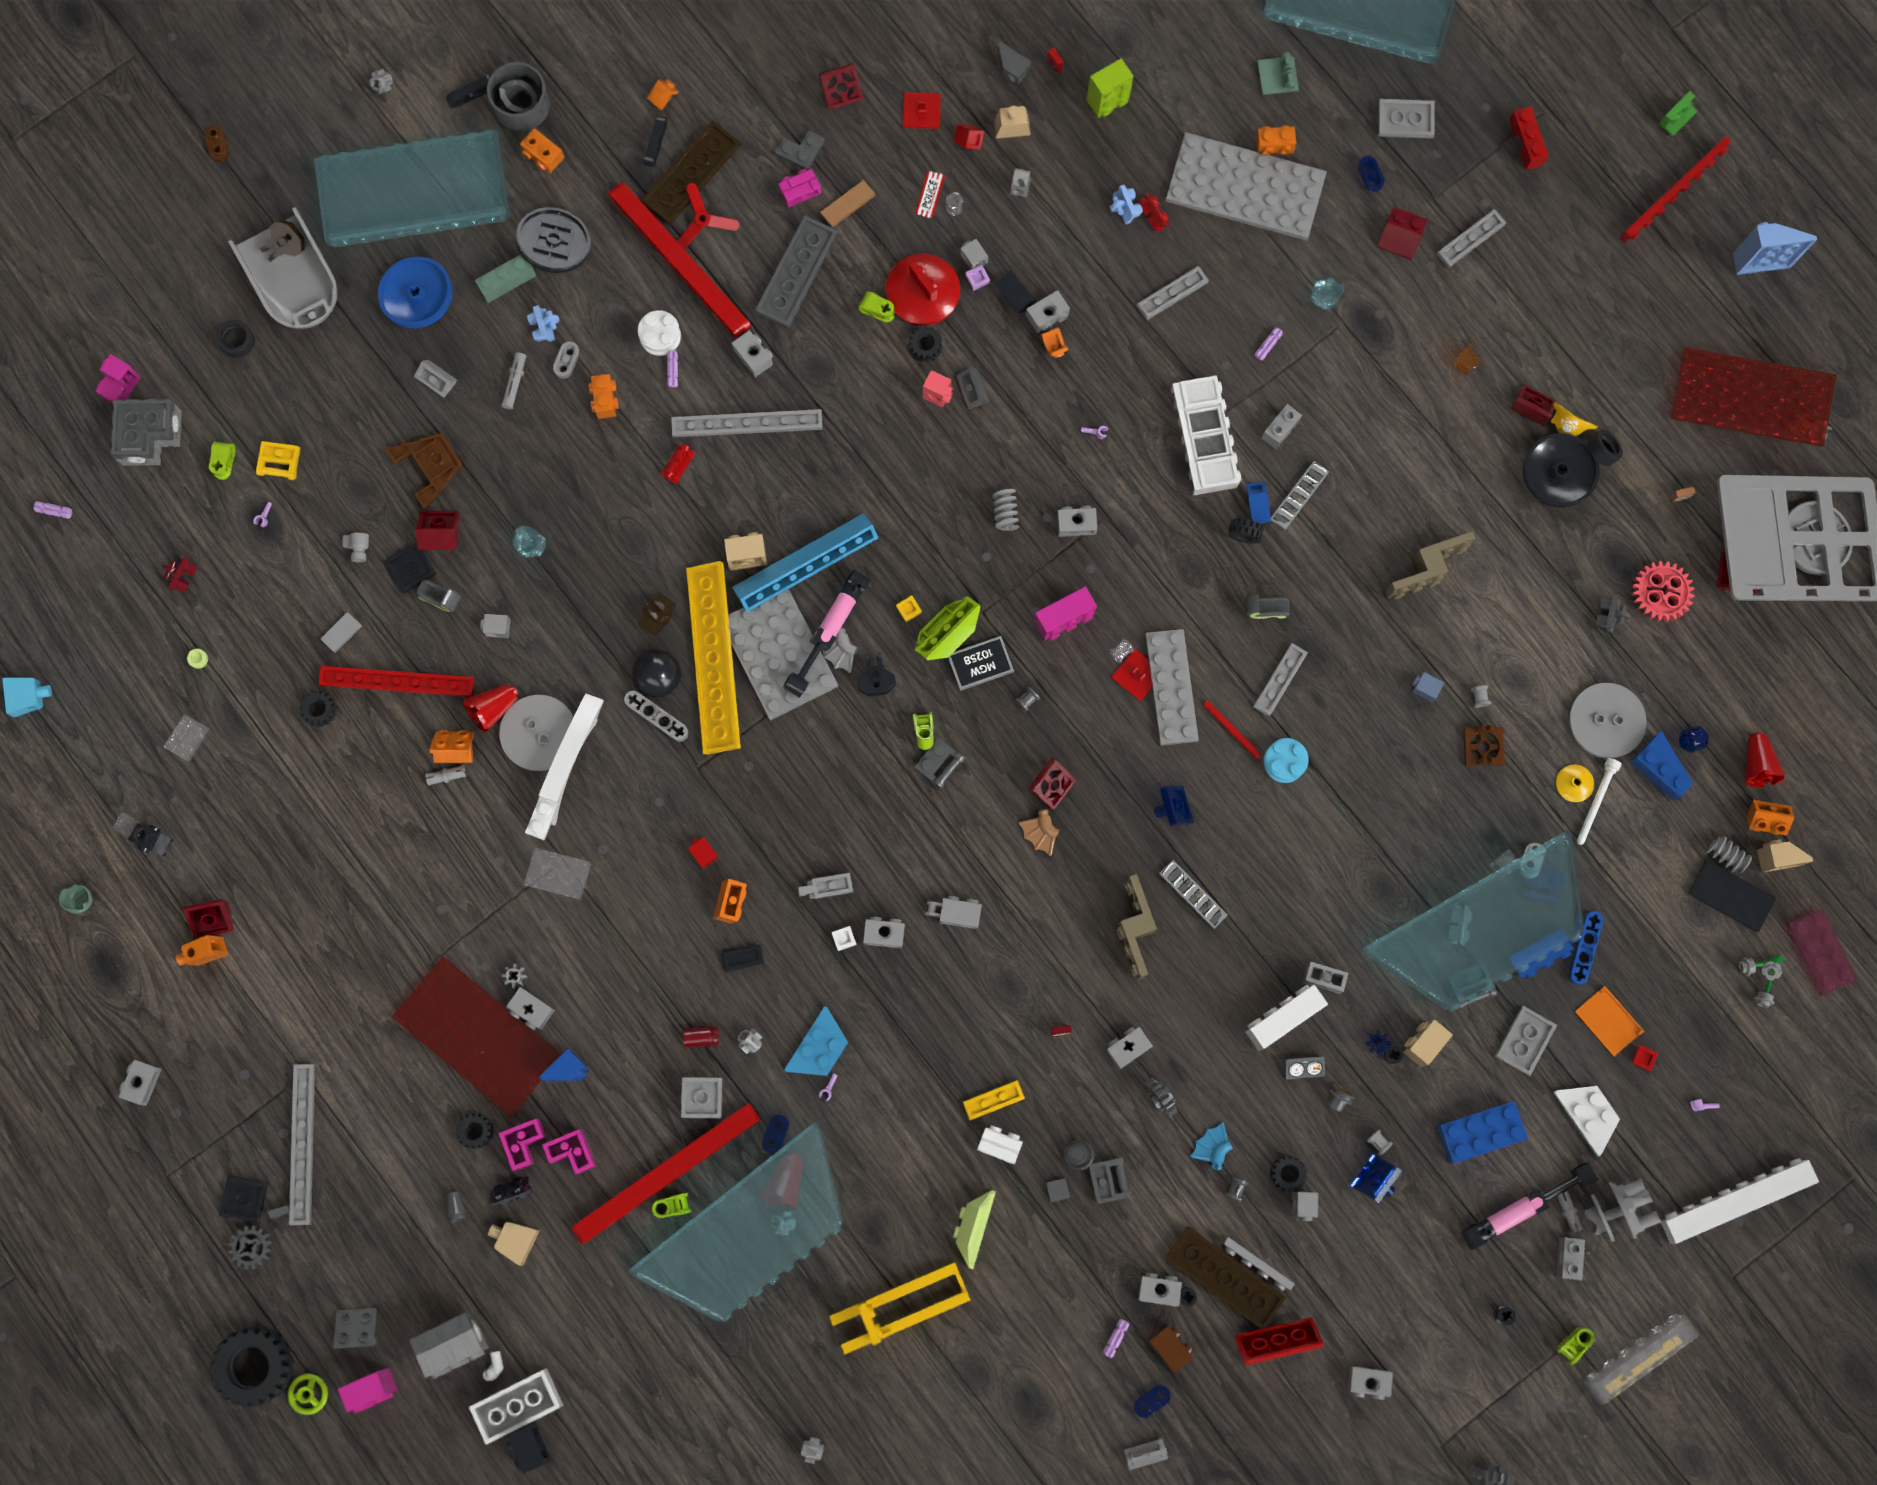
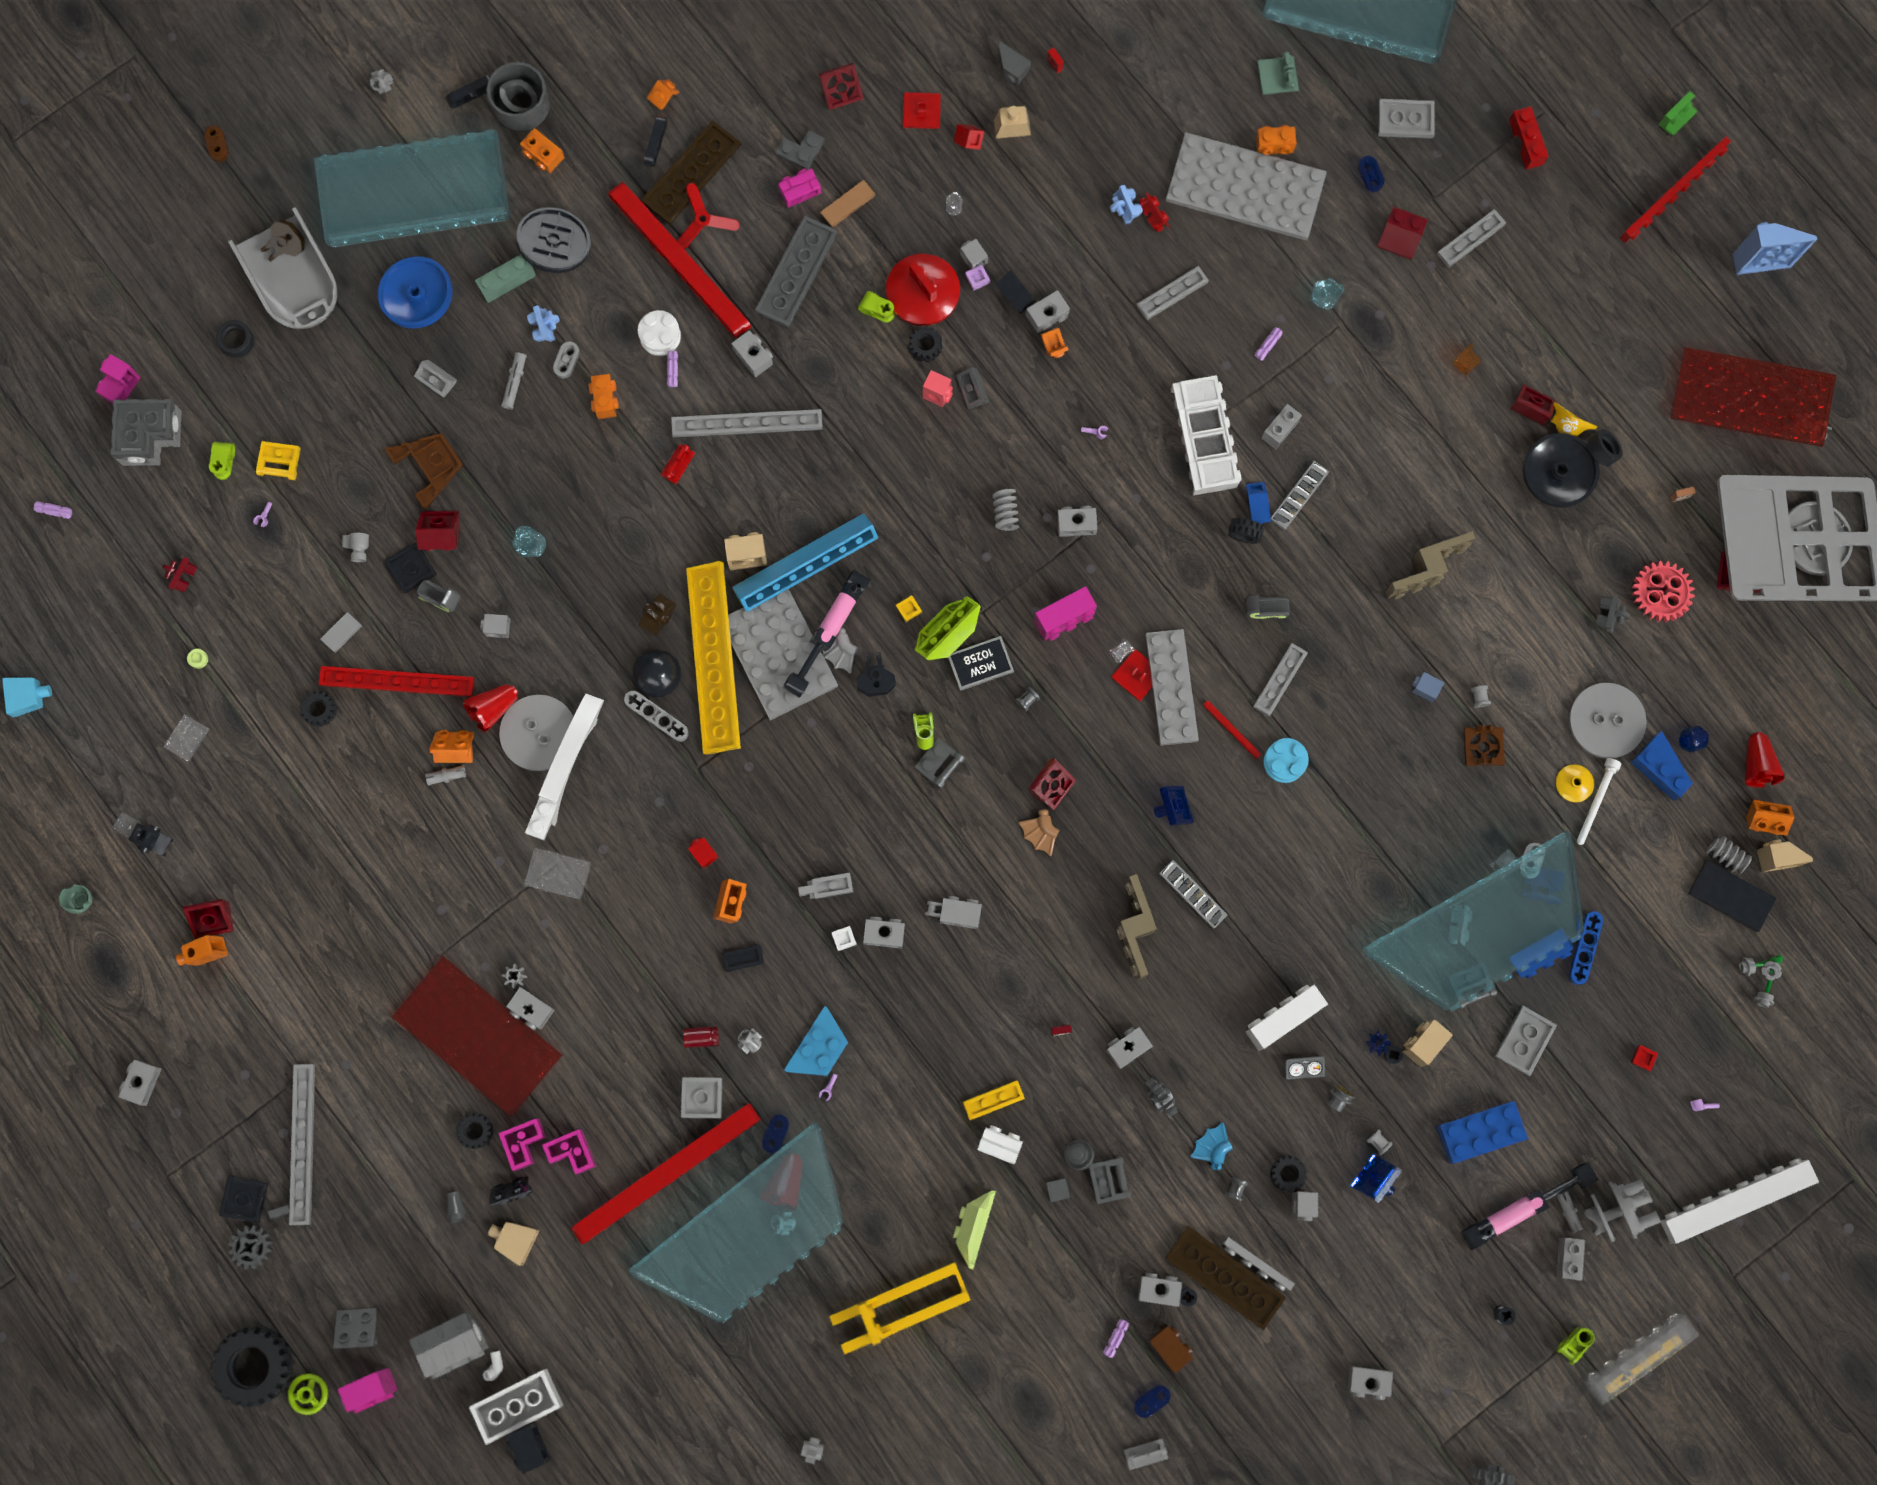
(566, 1068): blue slope -> none
(673, 1206): lime piece -> none
(930, 194): sticker -> none
(1020, 181): light grey leg -> none
(1109, 88): lime brick -> none
(1278, 1341): red slope -> none
(1325, 977): light grey brick -> none
(1590, 1115): white wing -> none
(1609, 1021): orange piece -> none
(1821, 952): clear pink plate -> none

